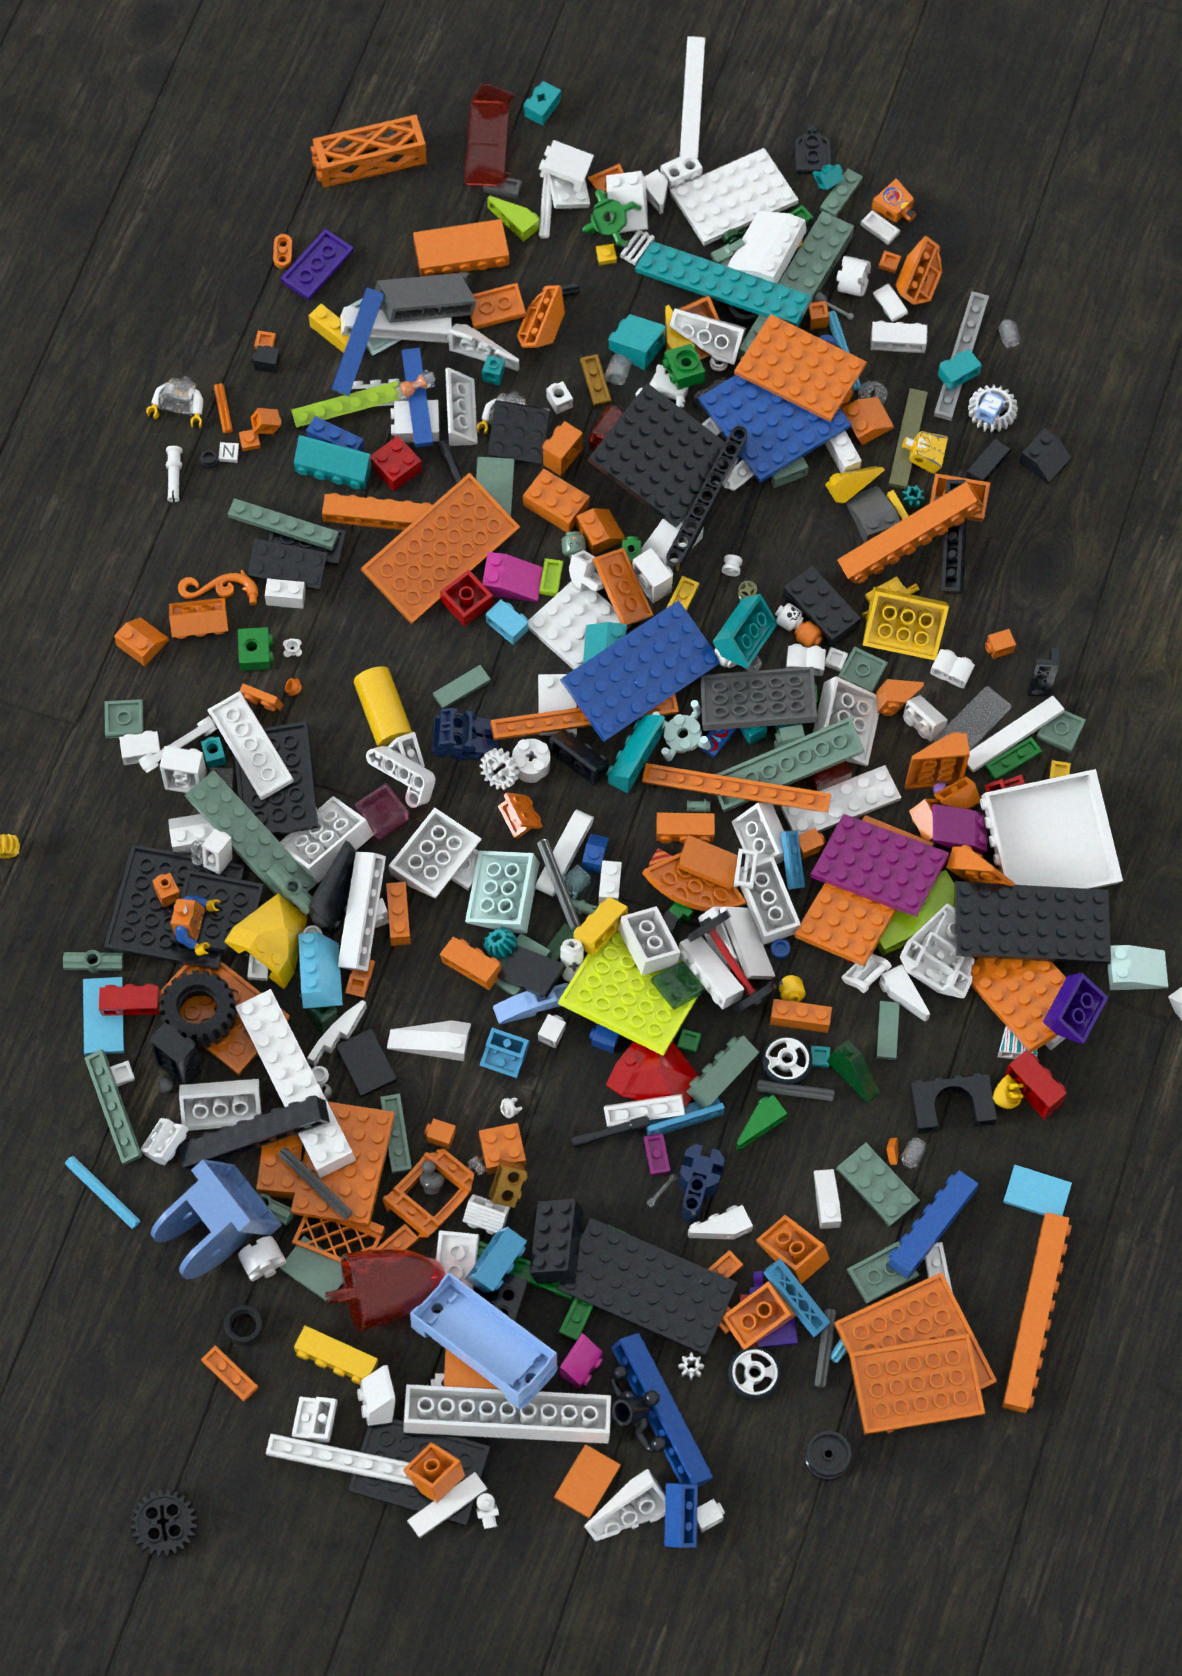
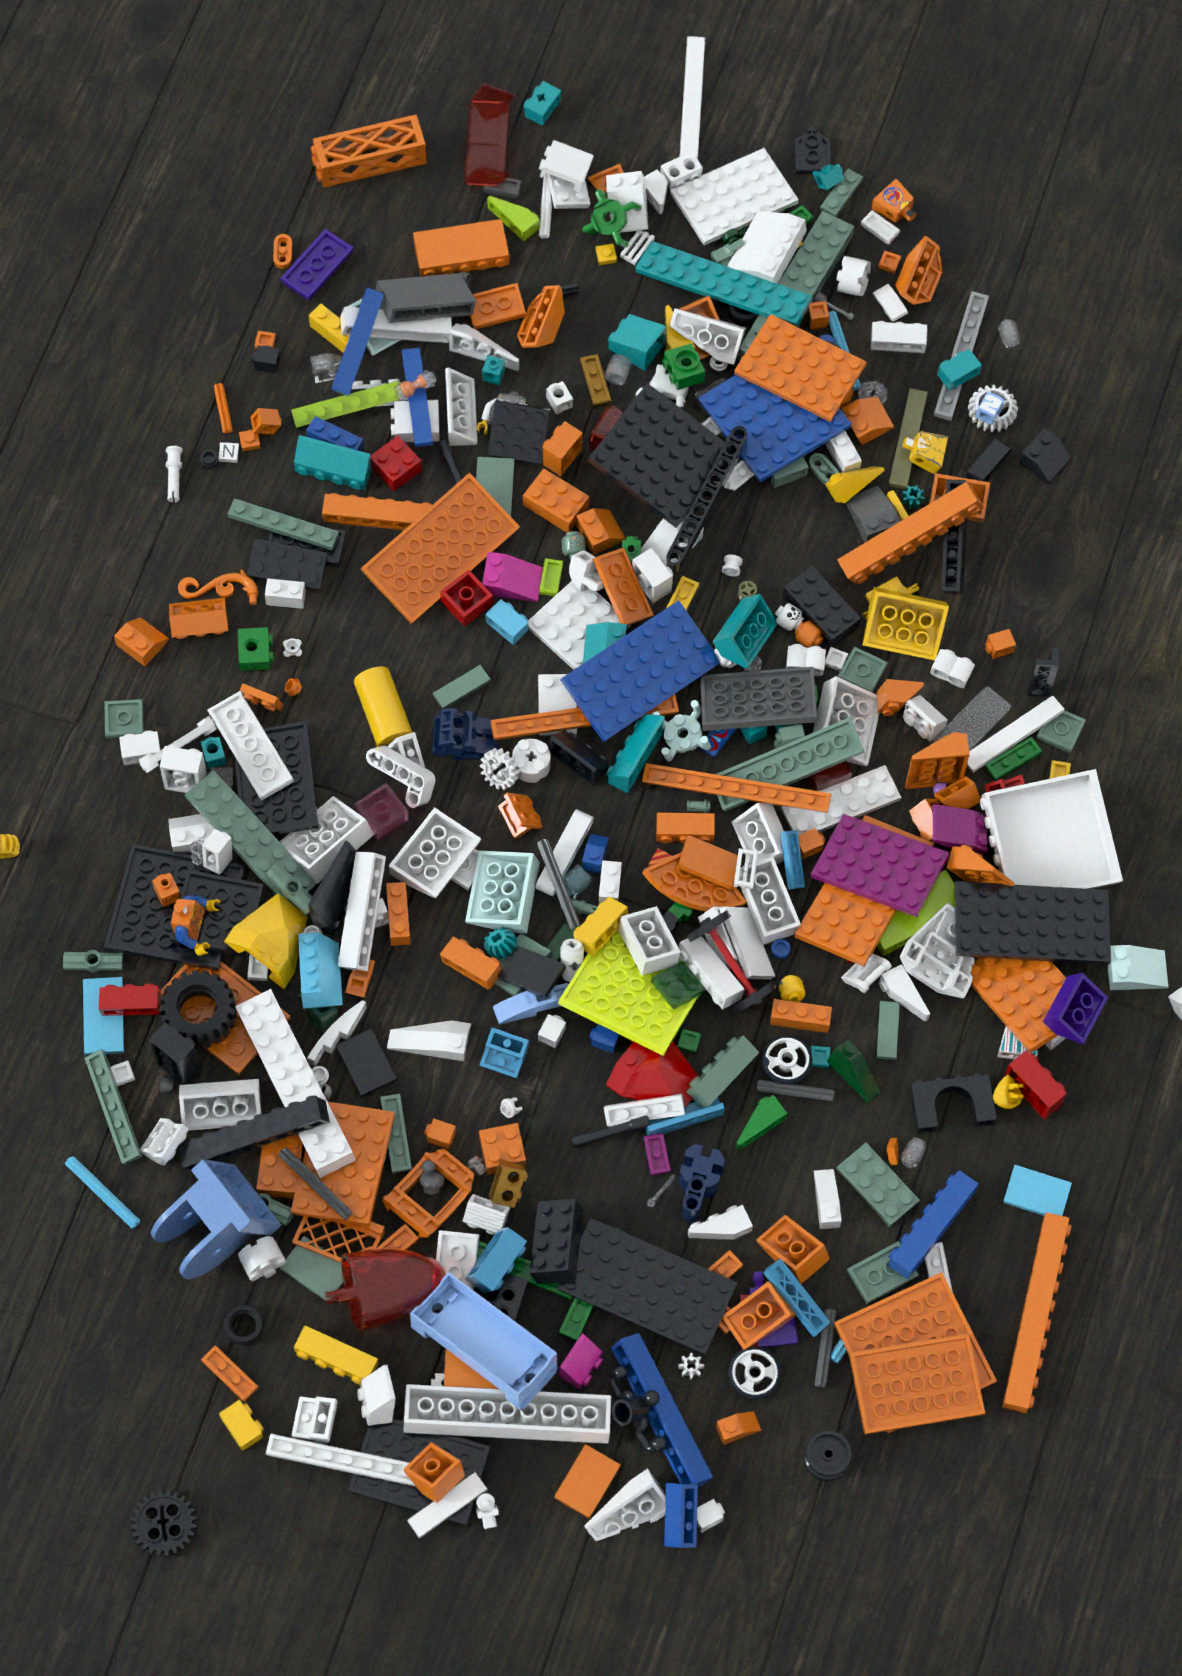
(179, 397): clear torso -> none
(241, 1425): none -> yellow brick
(325, 366): none -> clear slope
(737, 1427): none -> orange slope
(825, 469): none -> sand green plate

